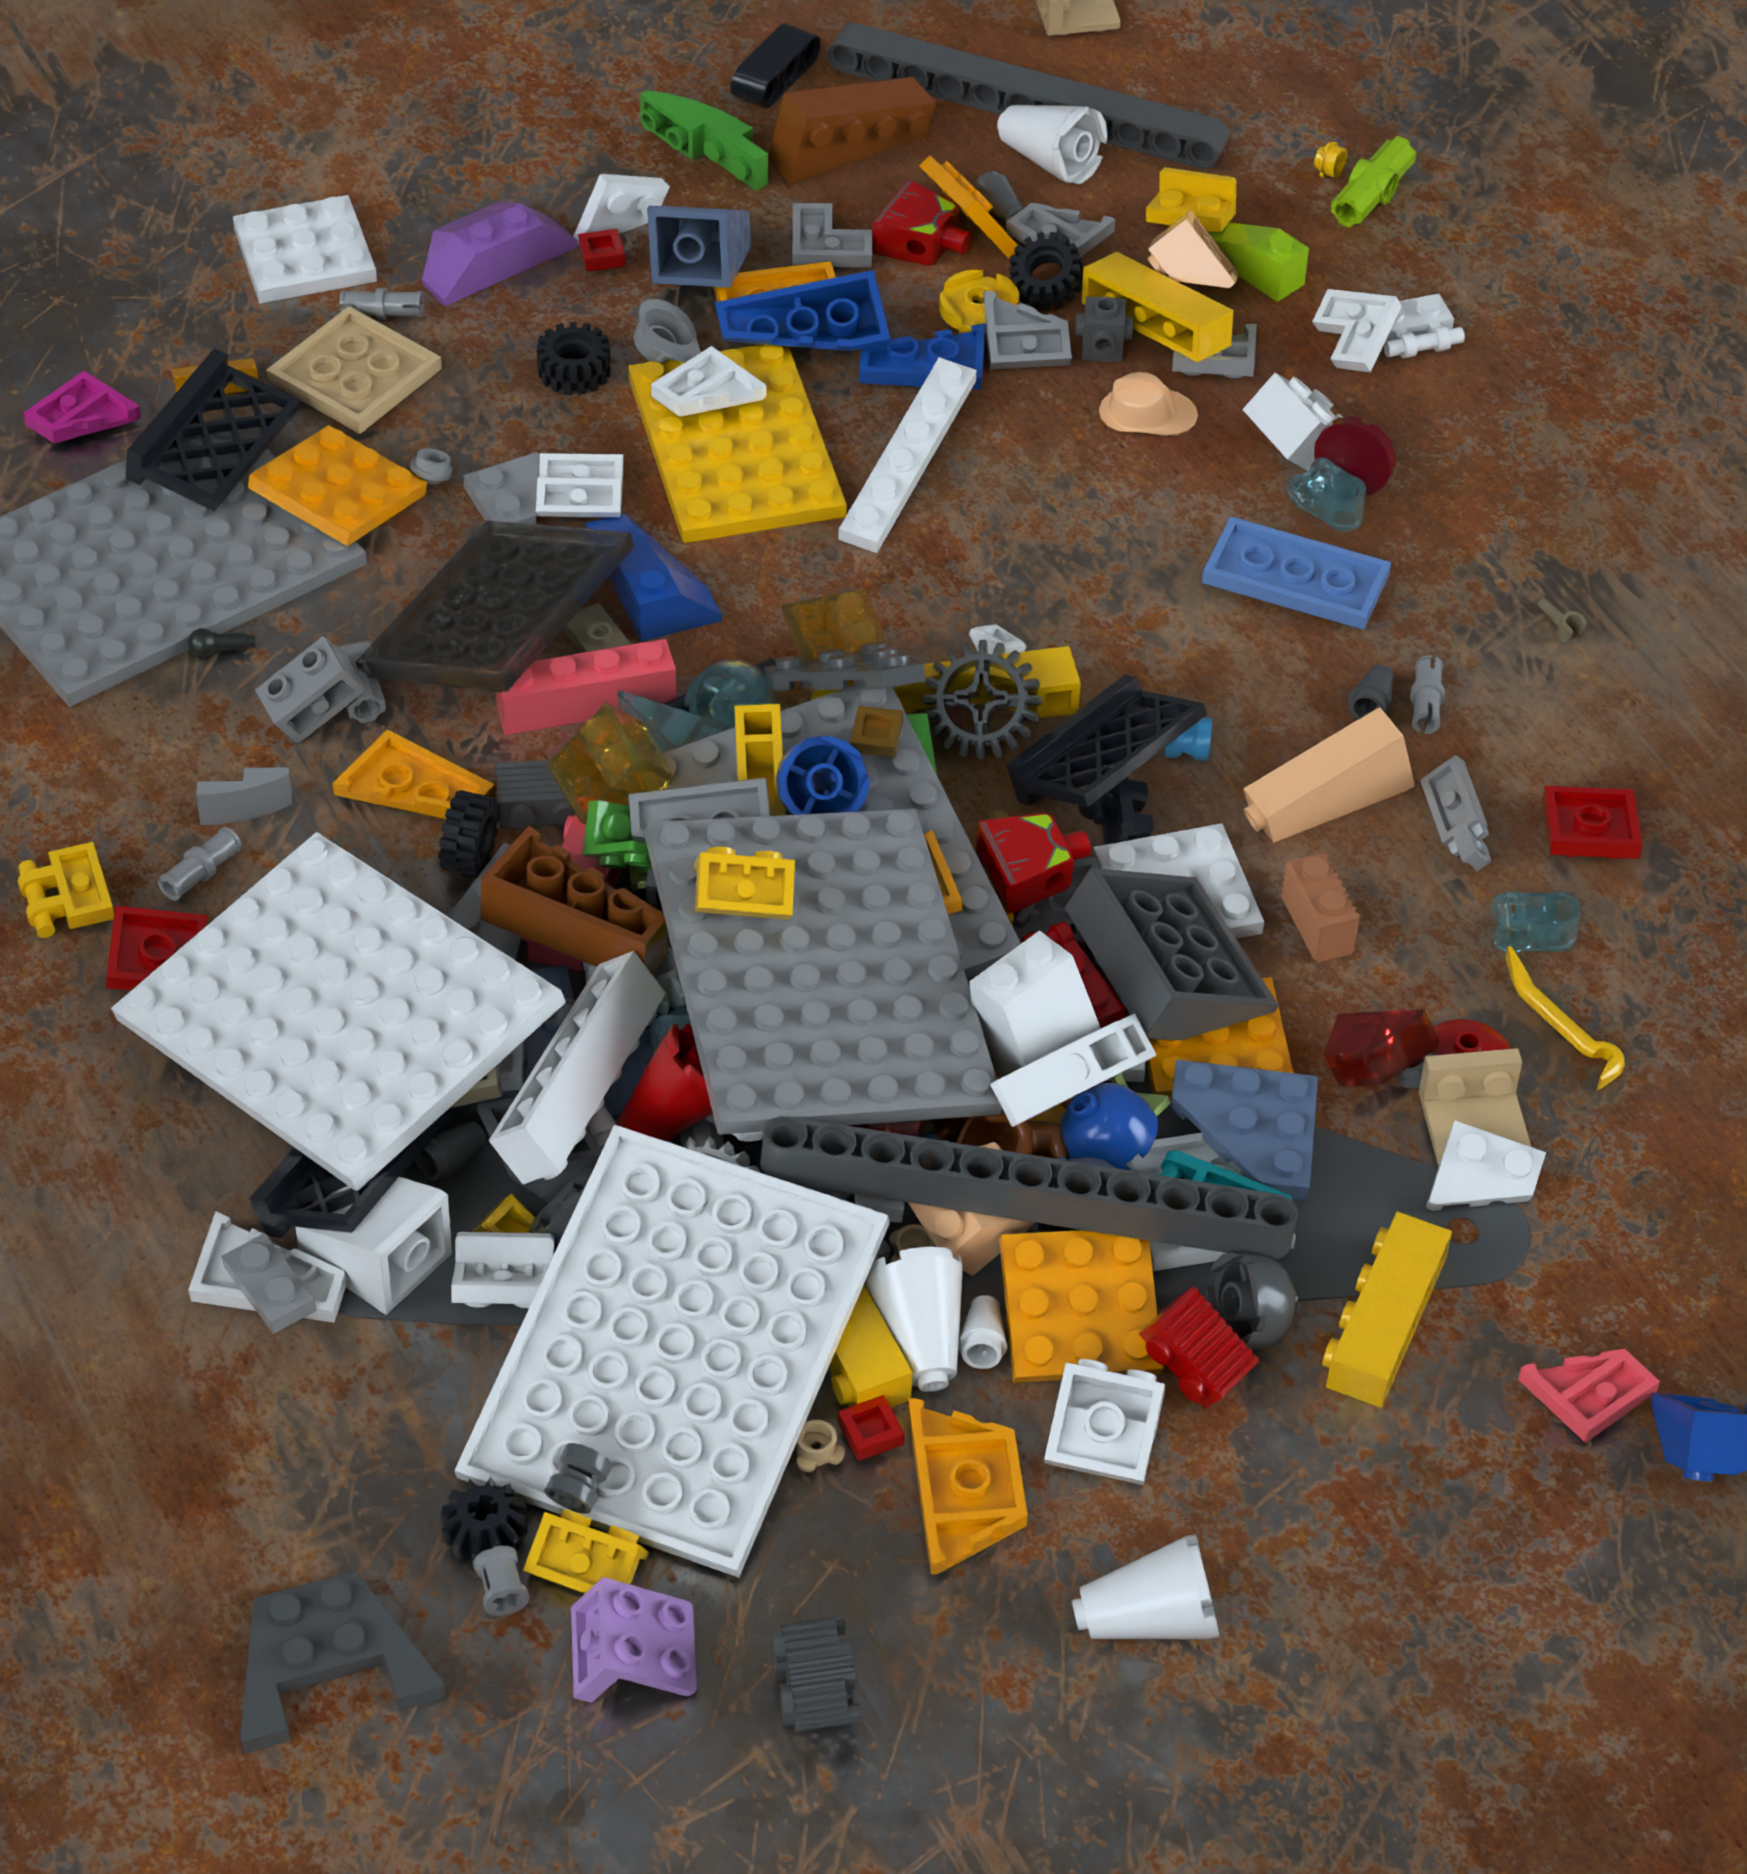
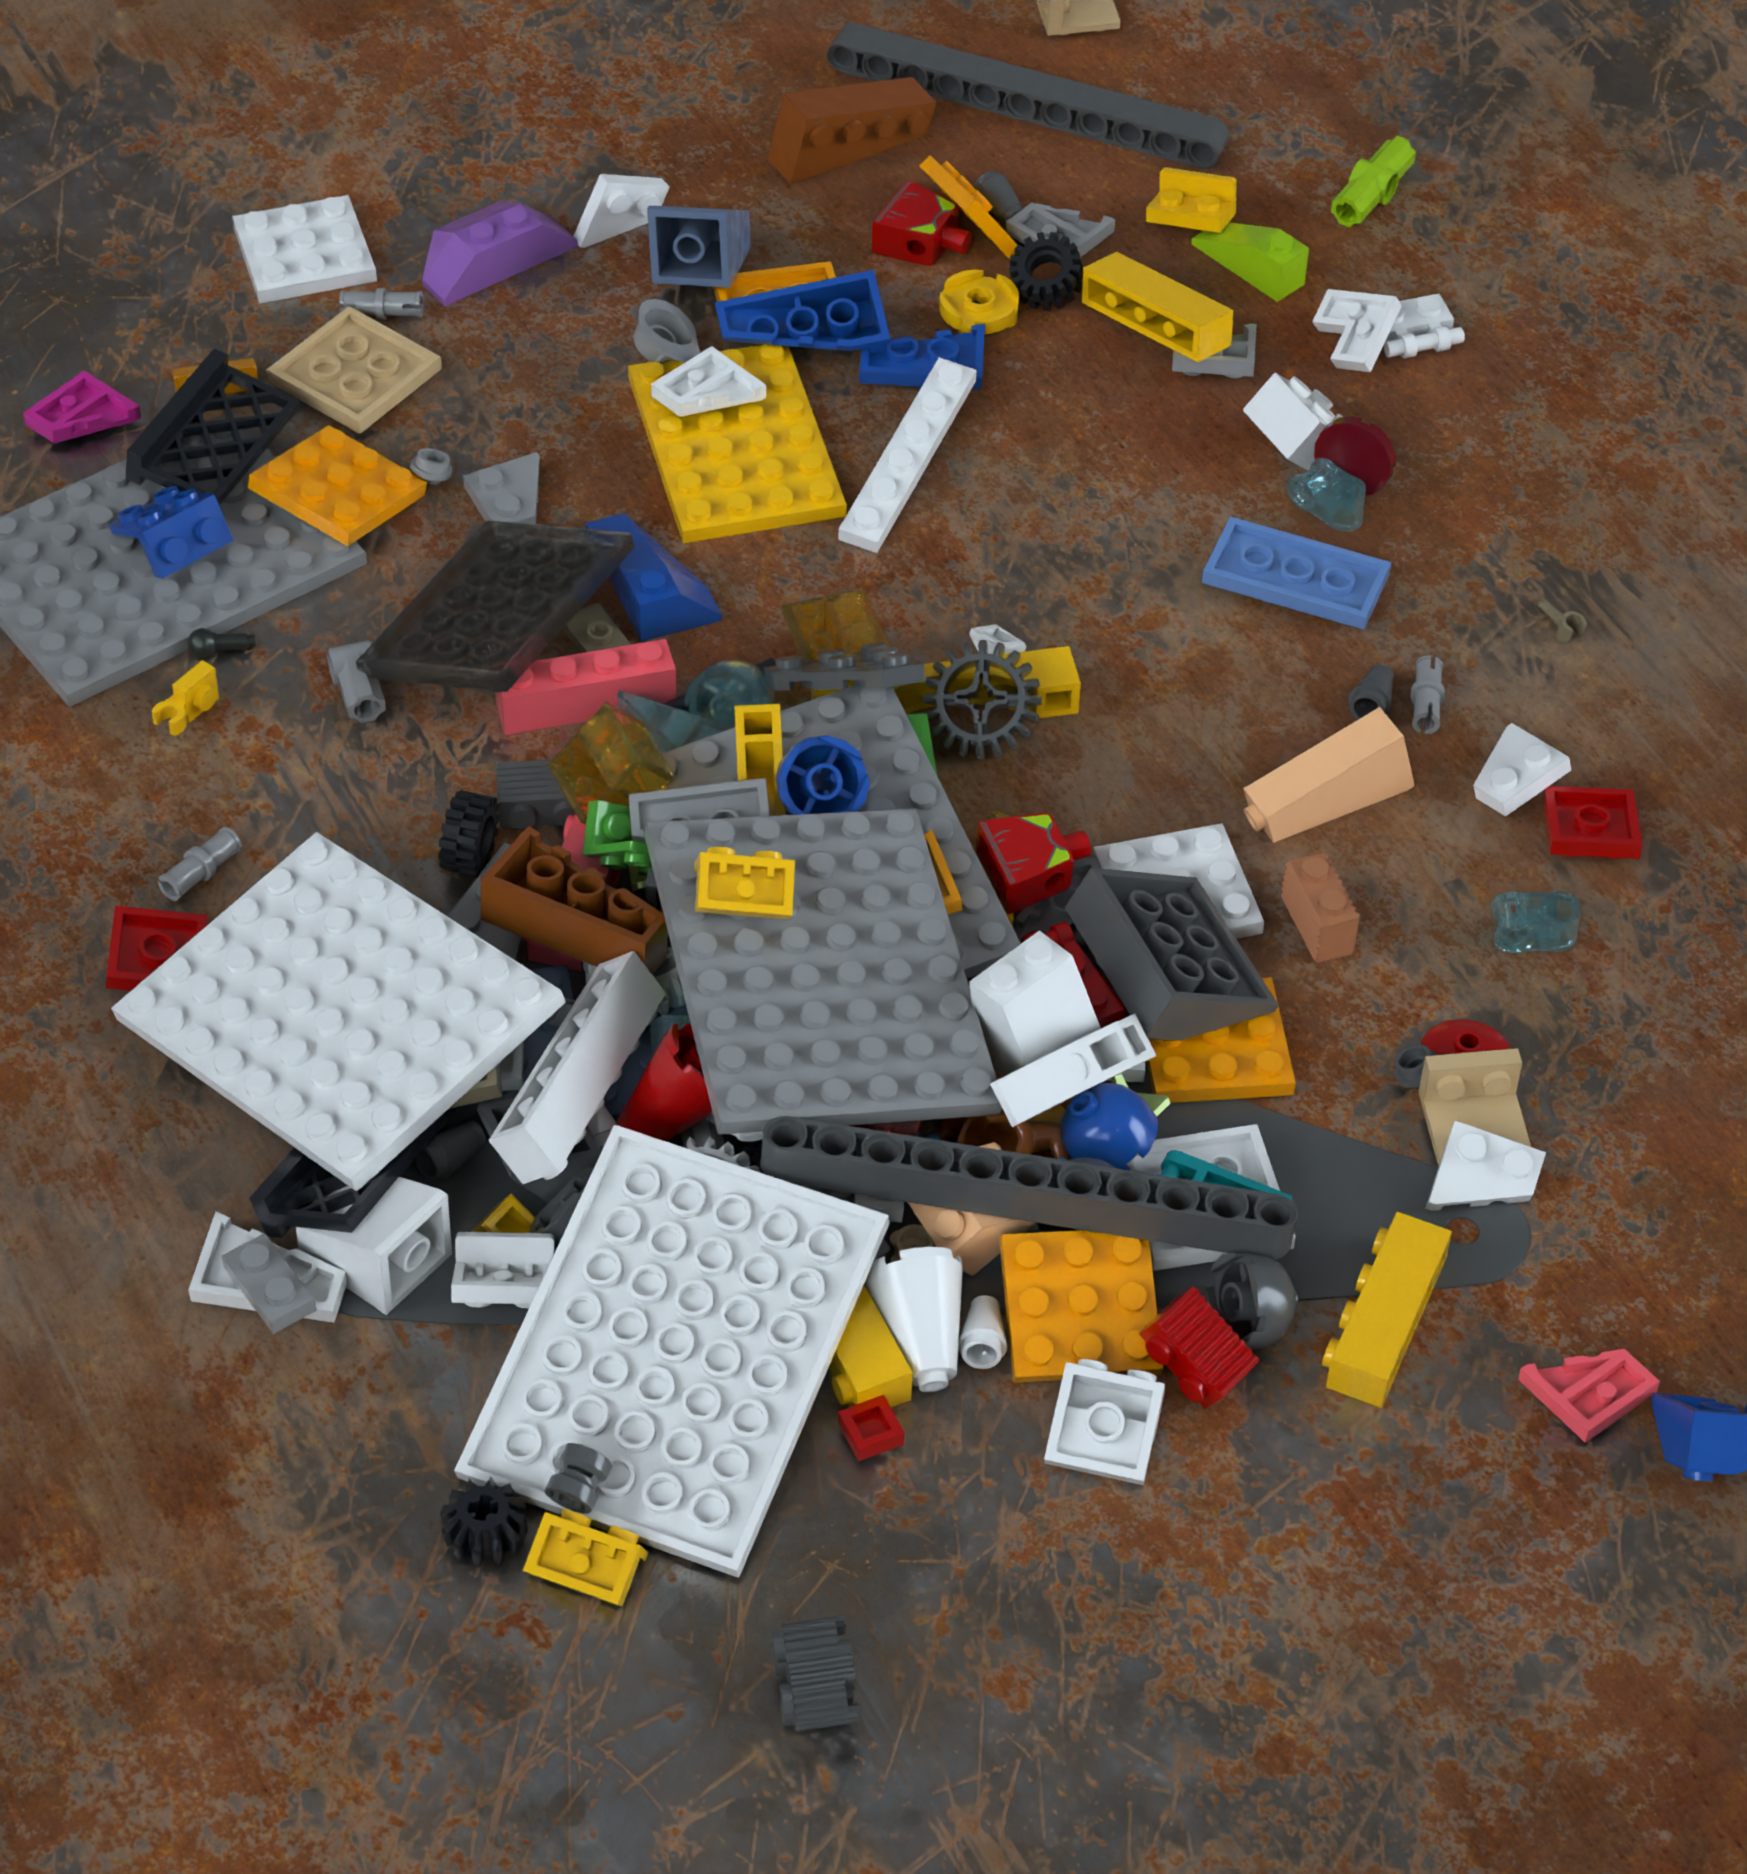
(80, 886): yellow plate -> none
(175, 528): none -> blue bracket
(191, 696): none -> yellow plate
(235, 801): light grey slope -> none
(310, 690): light grey brick -> none
(319, 1636): dark grey wing -> none
(407, 778): light orange wing -> none
(501, 1581): light grey bush -> none
(569, 343): black tyre -> none
(579, 485): white slope -> none
(601, 250): red plate -> none
(631, 1637): lavender bracket -> none
(701, 130): bright green slope -> none
(775, 65): black beam -> none
(817, 242): light grey plate -> none
(821, 1434): tan plate -> none
(877, 731): pearl gold plate -> none
(965, 1483): light orange wing -> none
(1023, 336): light grey wing -> none
(1056, 138): white cone -> none
(1101, 724): black fence -> none
(1103, 320): dark grey brick -> none
(1117, 813): black hips -> none
(1147, 406): light nougat piece -> none
(1151, 1598): white cone -> none
(1191, 255): light nougat slope -> none
(1193, 741): dark azure wheel -> none
(1252, 1119): sand blue plate -> none
(1330, 160): yellow plate -> none
(1378, 1045): clear red slope -> none
(1457, 812): light grey hinge -> none
(1518, 770): none -> white wing
(1564, 1024): yellow piece -> none

